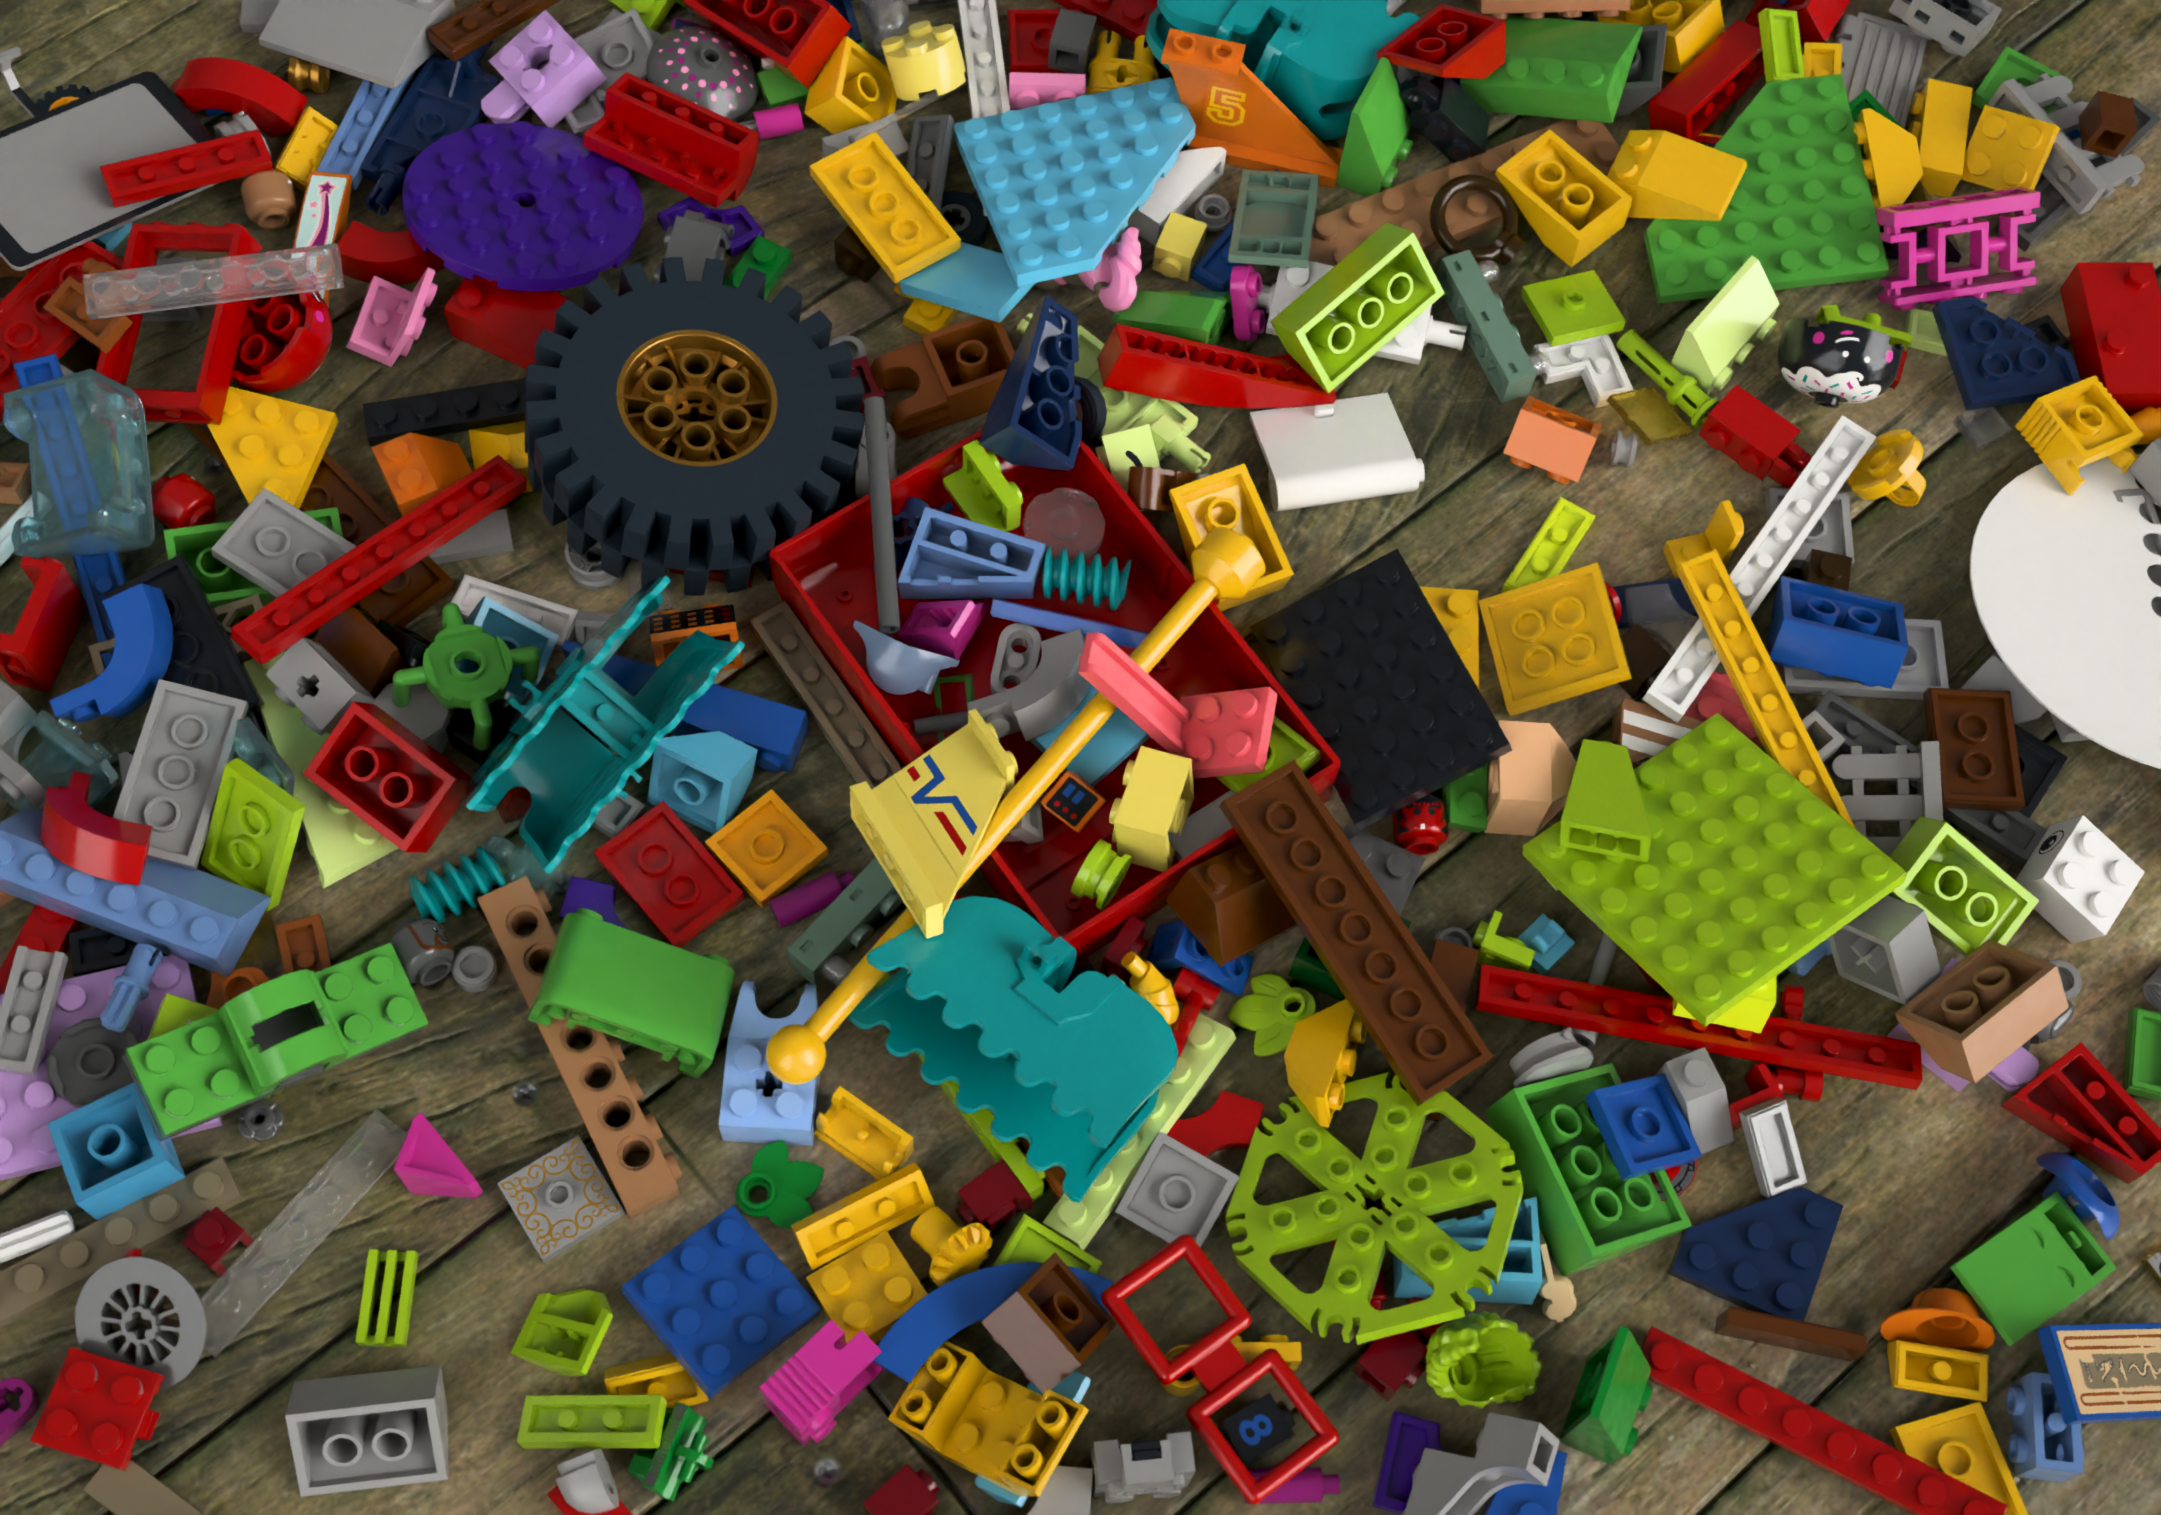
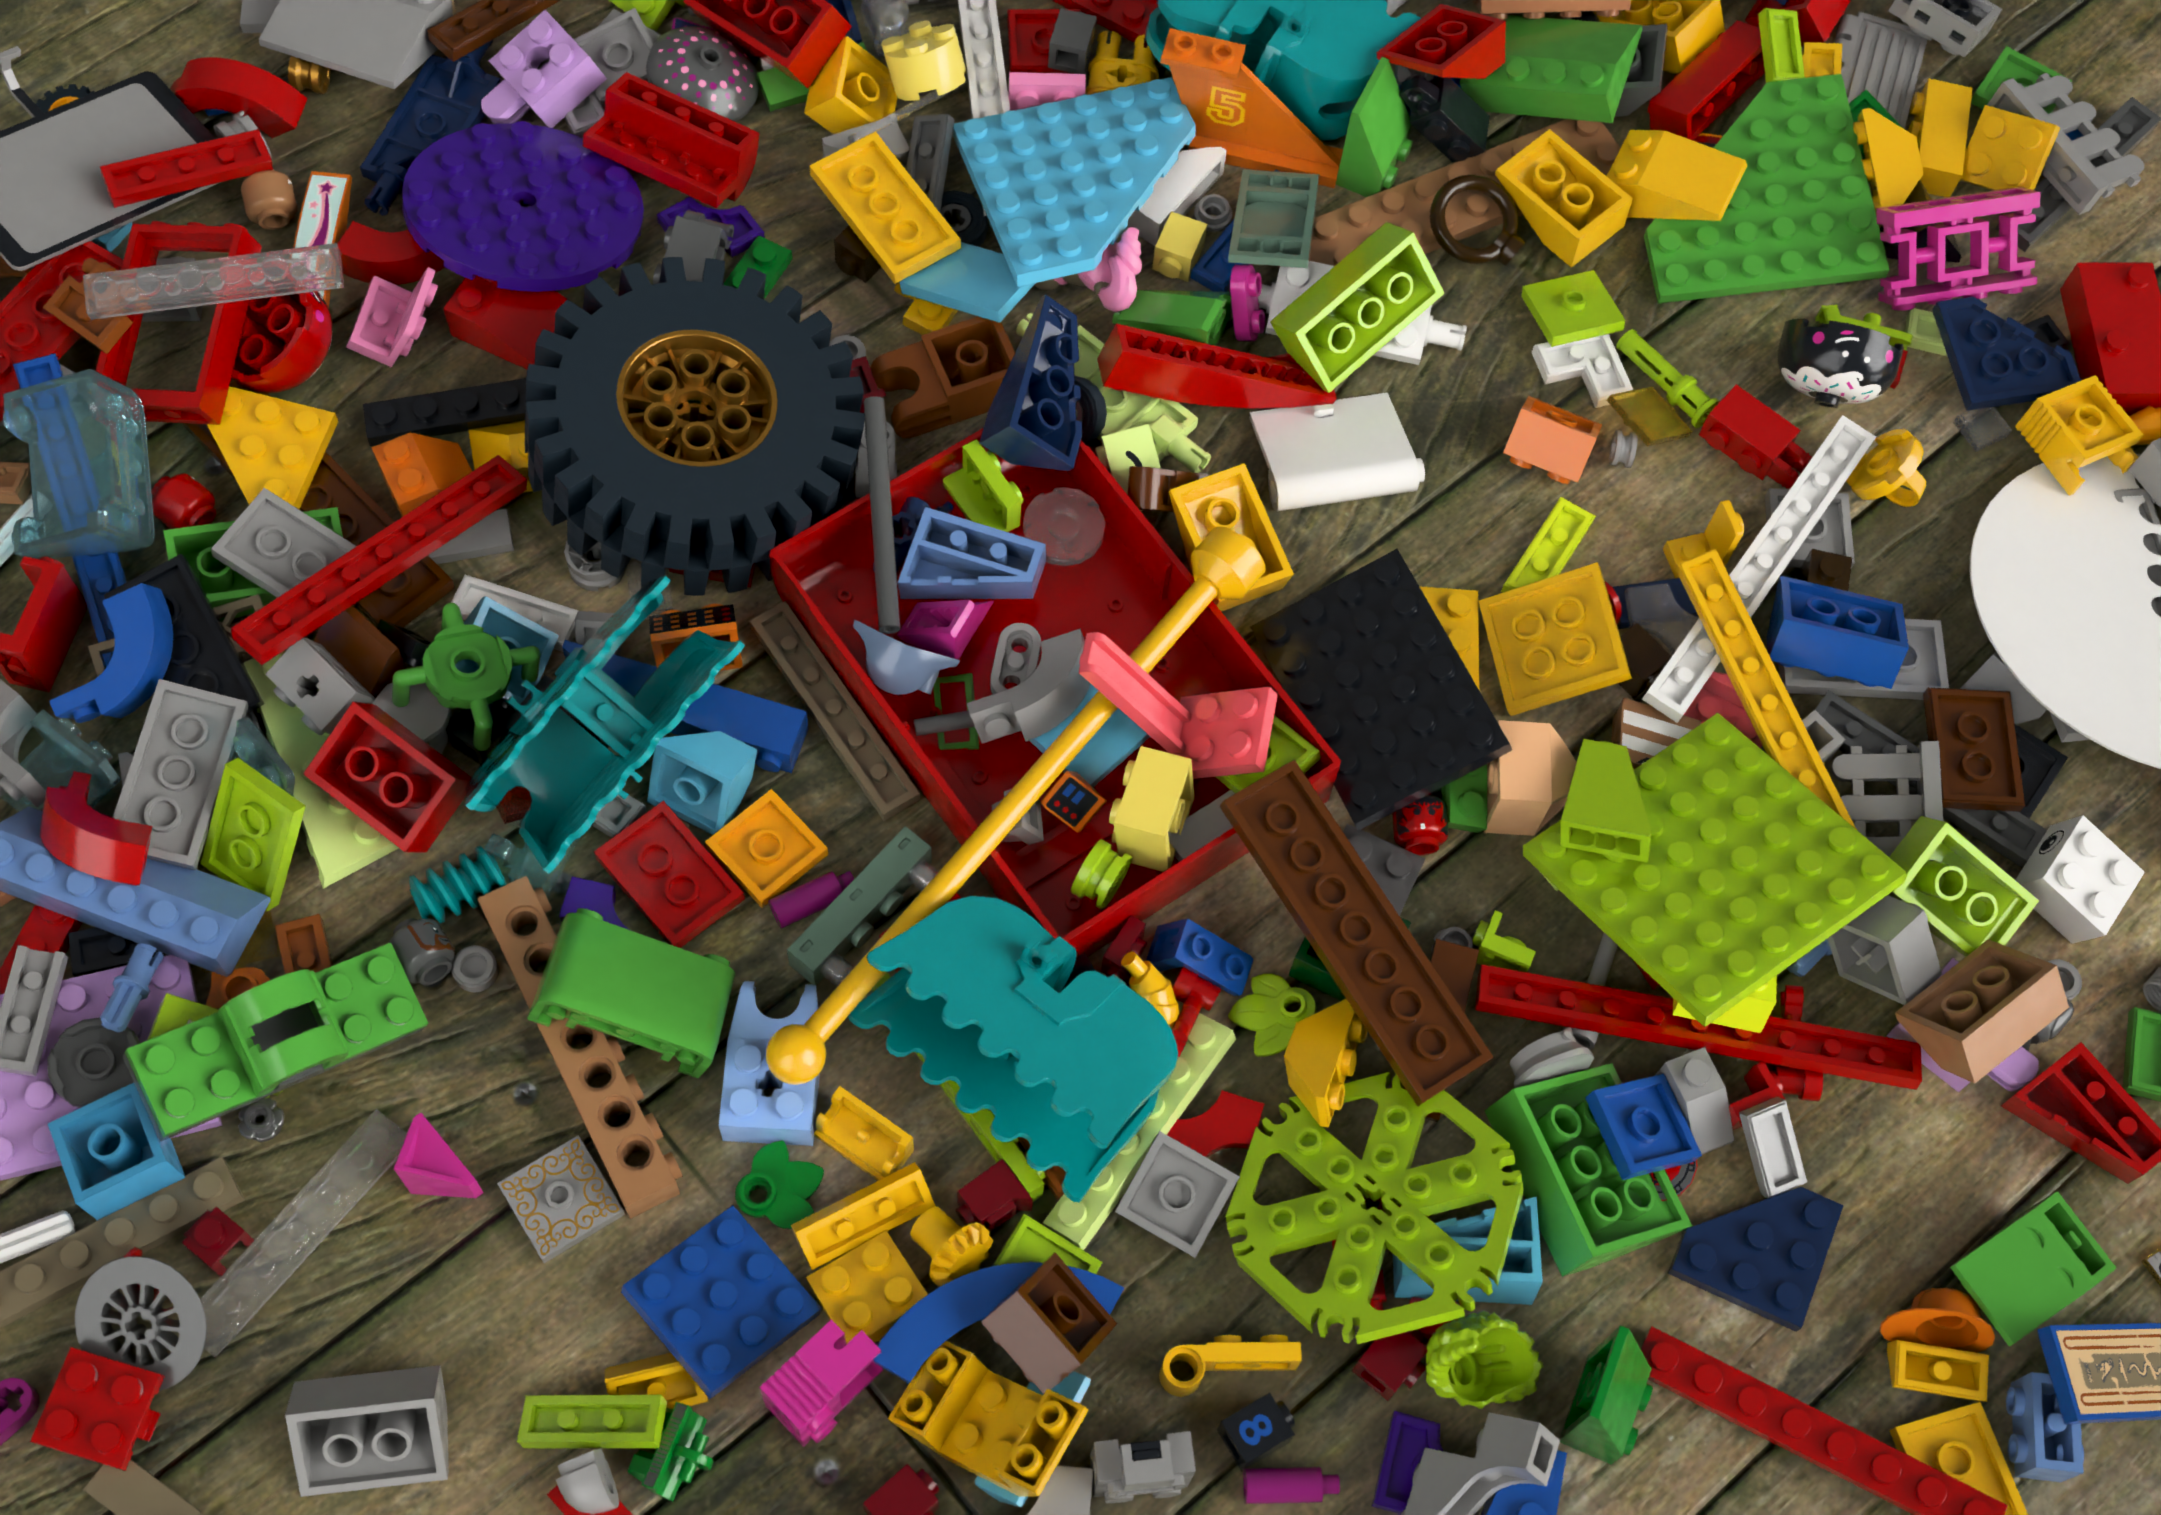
(306, 147): yellow plate -> none
(361, 128): medium blue plate -> none
(391, 1258): lime tile -> none
(564, 1331): lime slope -> none
(776, 121): dark pink piece -> none
(933, 816): light yellow piece -> none
(1065, 622): blue tile -> none
(1084, 578): teal piece -> none
(1220, 1369): red bar -> none
(1230, 905): reddish brown slope -> none
(1488, 329): sand green piece -> none
(1548, 941): medium azure tile -> none
(1555, 1289): tan piece -> none
(1728, 328): yellowish green slope -> none
(1791, 1334): reddish brown tile -> none
(2081, 1191): blue hat -> none
(2107, 124): reddish brown brick -> none

